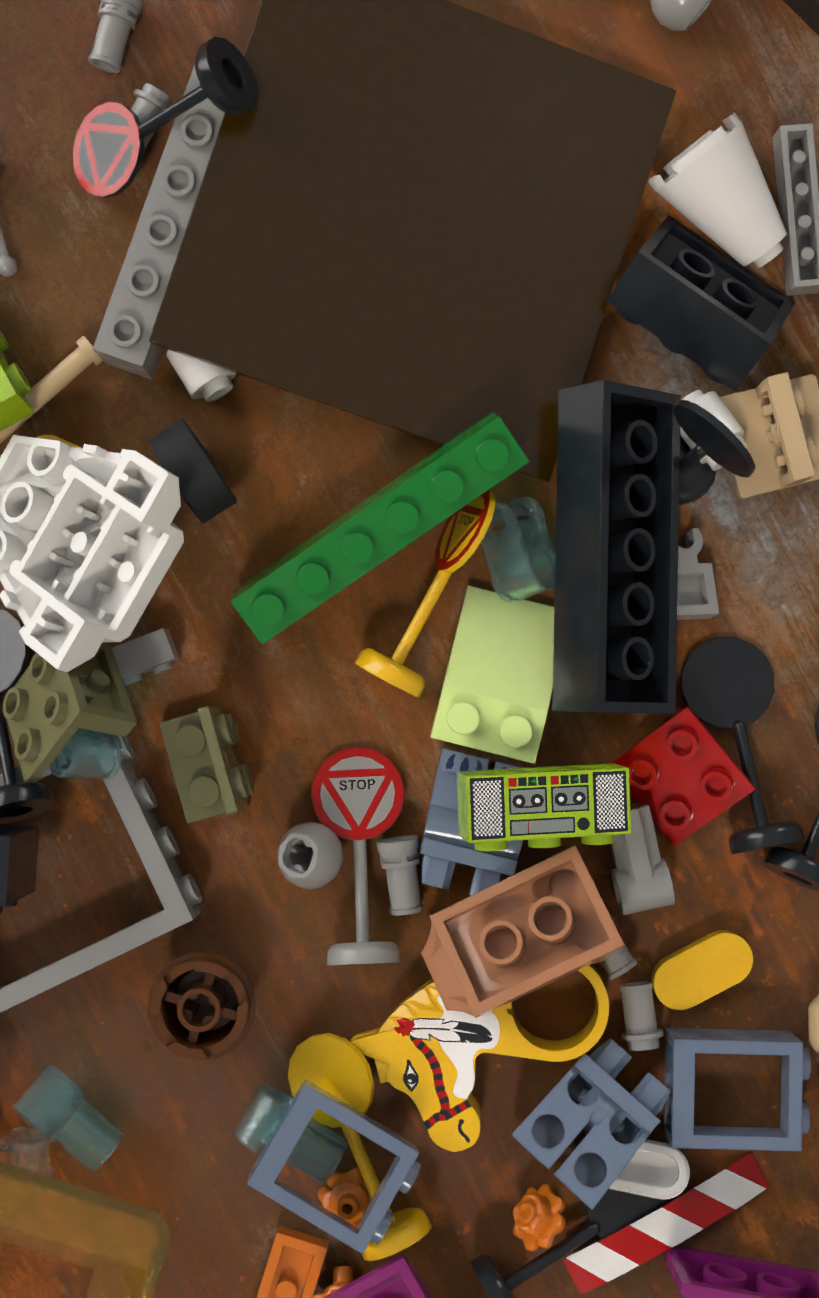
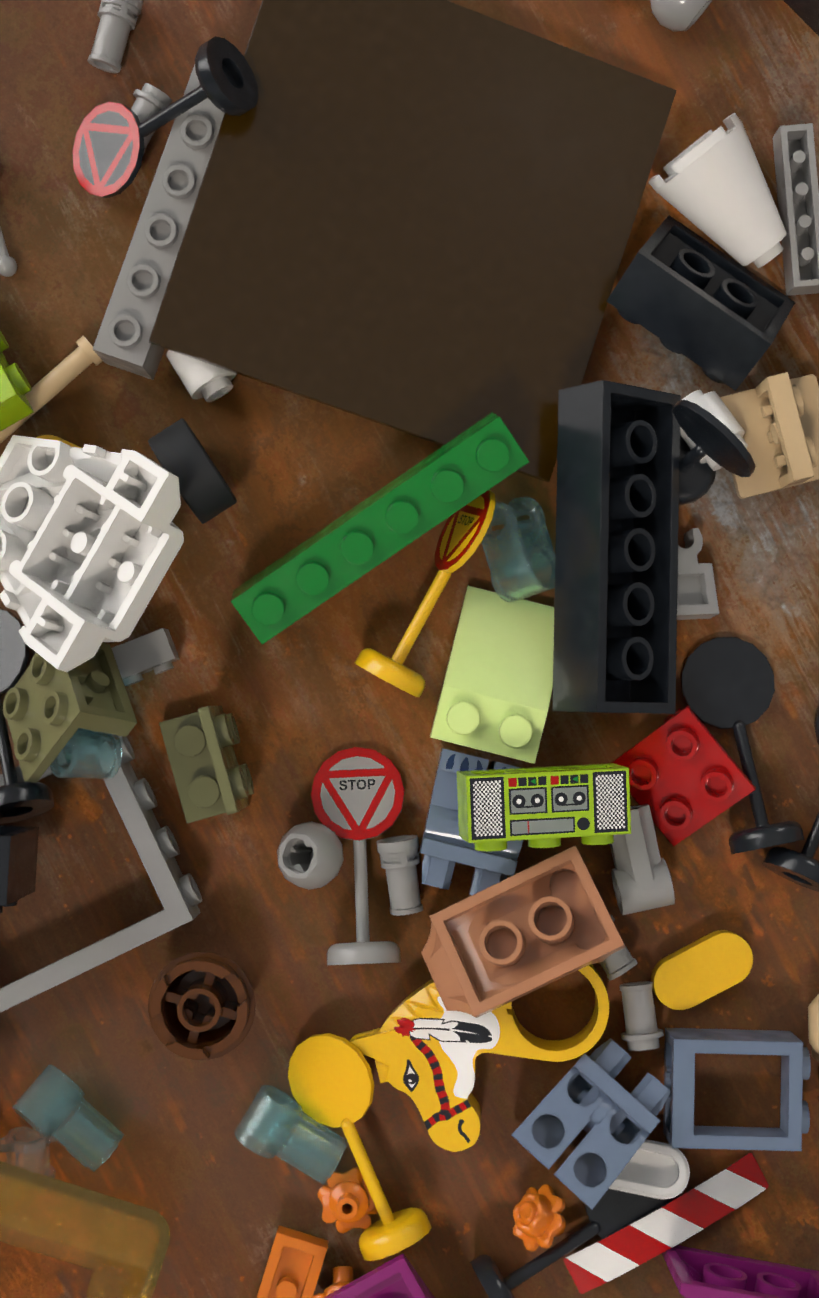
(284, 1139): sand blue window -> none

